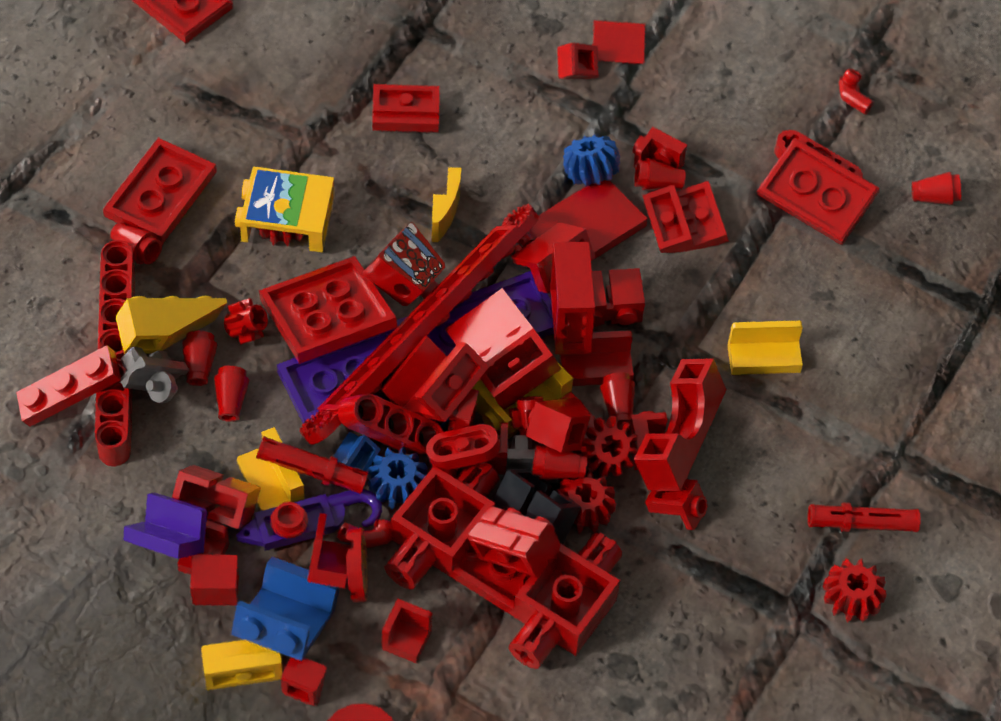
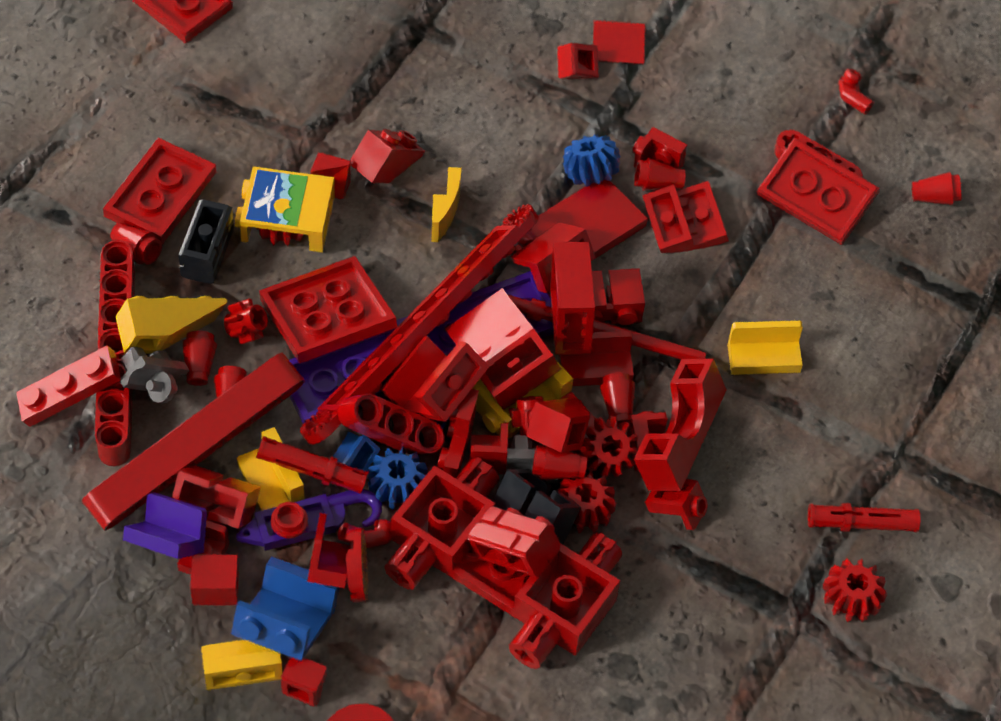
(193, 441): none -> red beam
(206, 241): none -> black brick
(334, 167): none -> red slope
(385, 155): none -> red slope
(405, 108): red plate -> none
(406, 267): red torso -> none
(406, 630): red panel -> none
(463, 447): red plate -> none
(538, 310): none -> red bar

